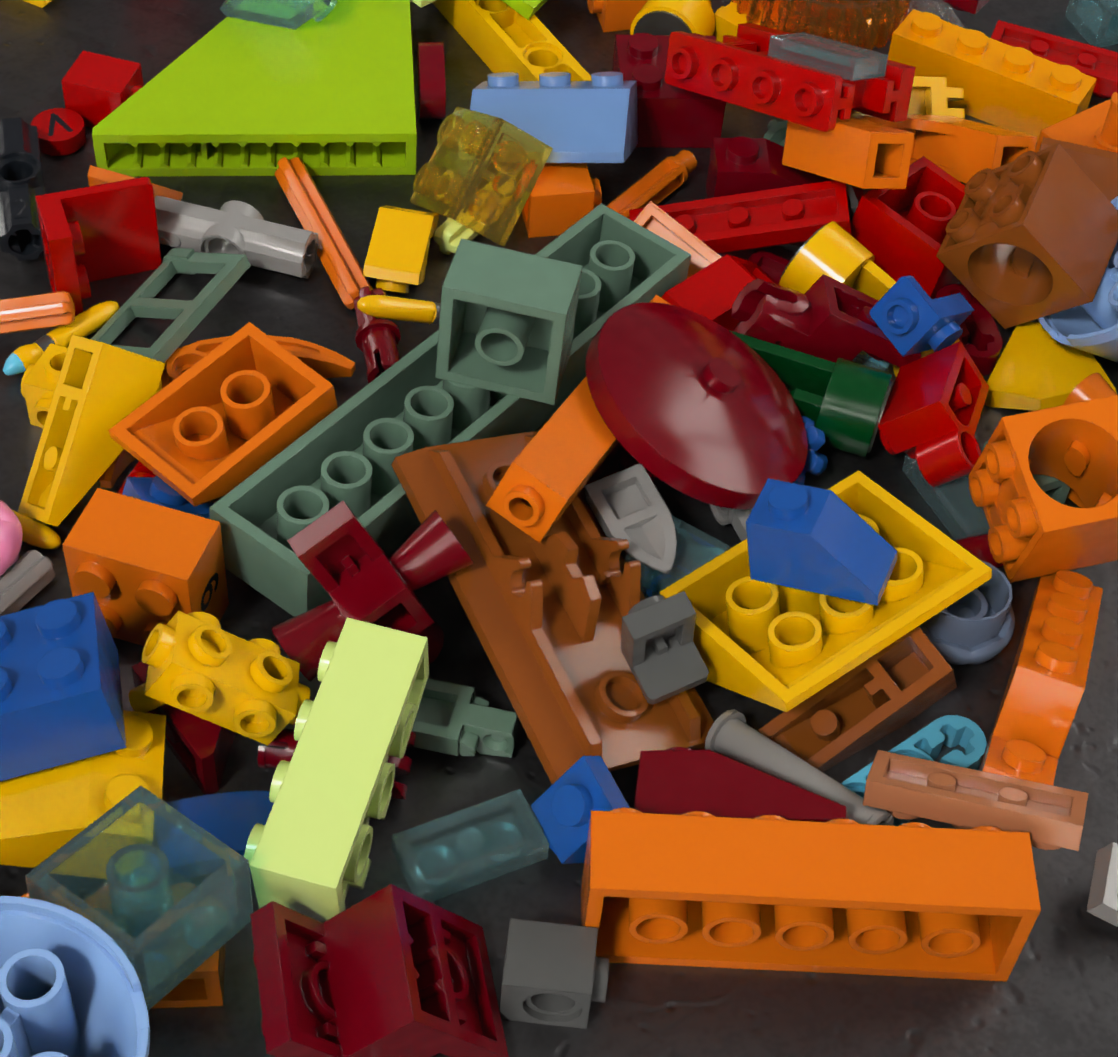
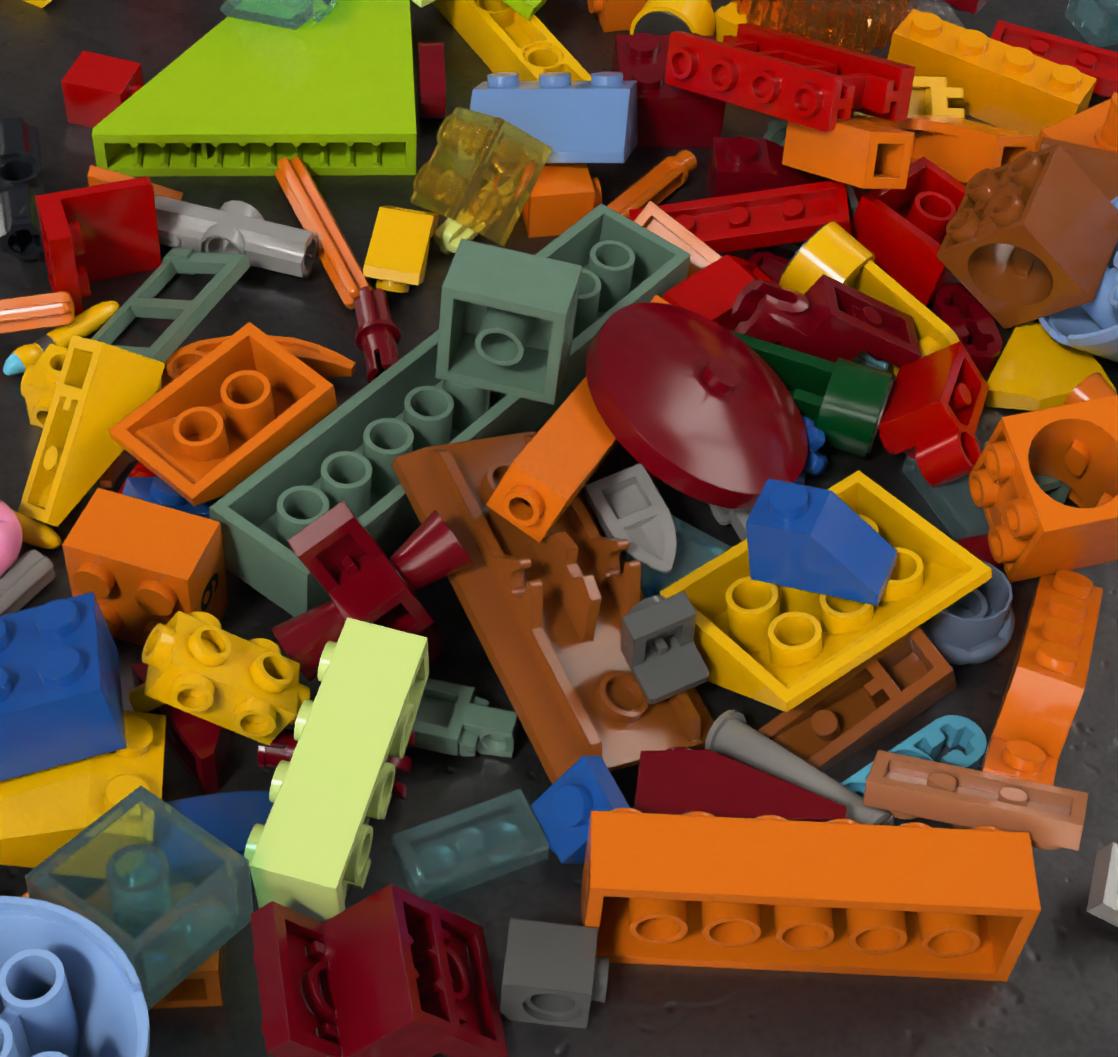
(60, 131): red tile -> none
(400, 308): yellow piece -> none
(828, 55): clear light blue tile -> none
(916, 321): blue bracket -> none

